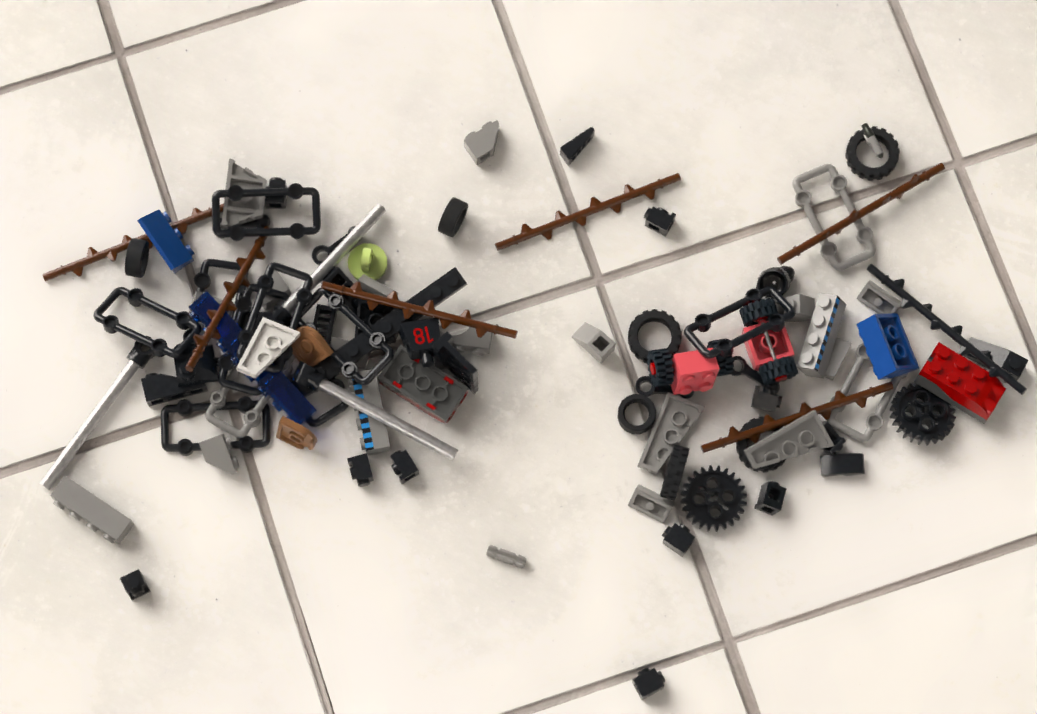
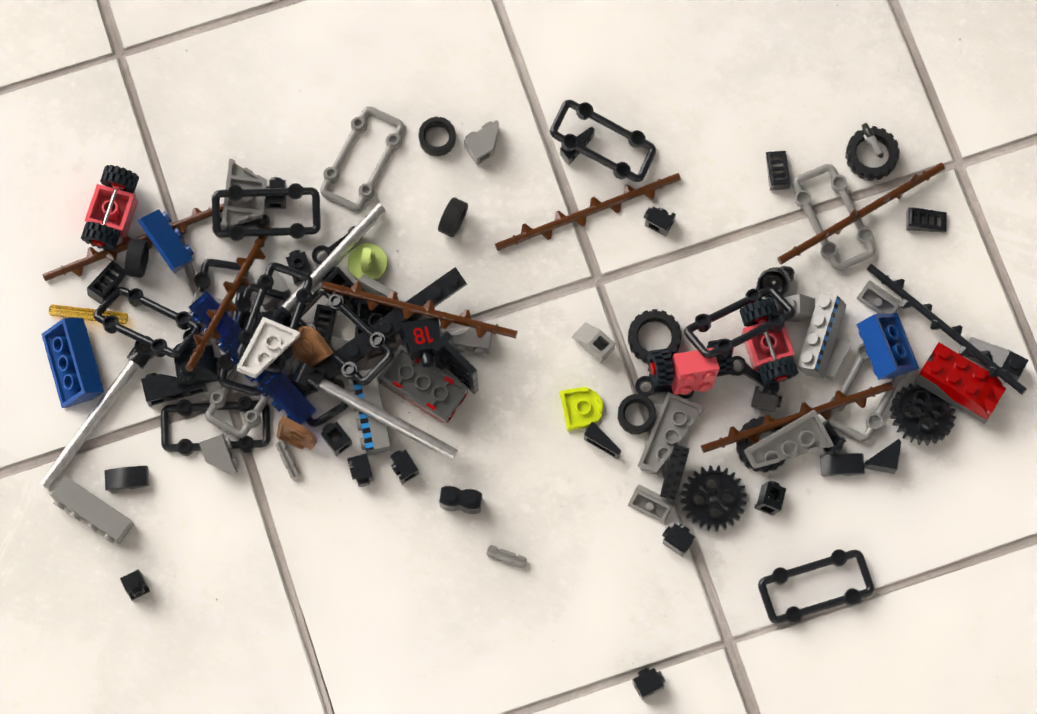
(72, 362): none -> blue slope
(85, 313): none -> clear yellow axle
(92, 289): none -> black slope
(111, 208): none -> brick
(126, 477): none -> black slope
(288, 459): none -> light grey axle
(295, 257): none -> black brick
(340, 445): none -> black brick
(366, 190): none -> light grey bar
(440, 122): none -> black tyre
(465, 500): none -> black brick
(570, 142): none -> black bar
(581, 407): none -> neon yellow tile
(599, 439): none -> black slope
(780, 184): none -> black slope
(794, 614): none -> black bar
(886, 459): none -> black slope
(912, 226): none -> black slope

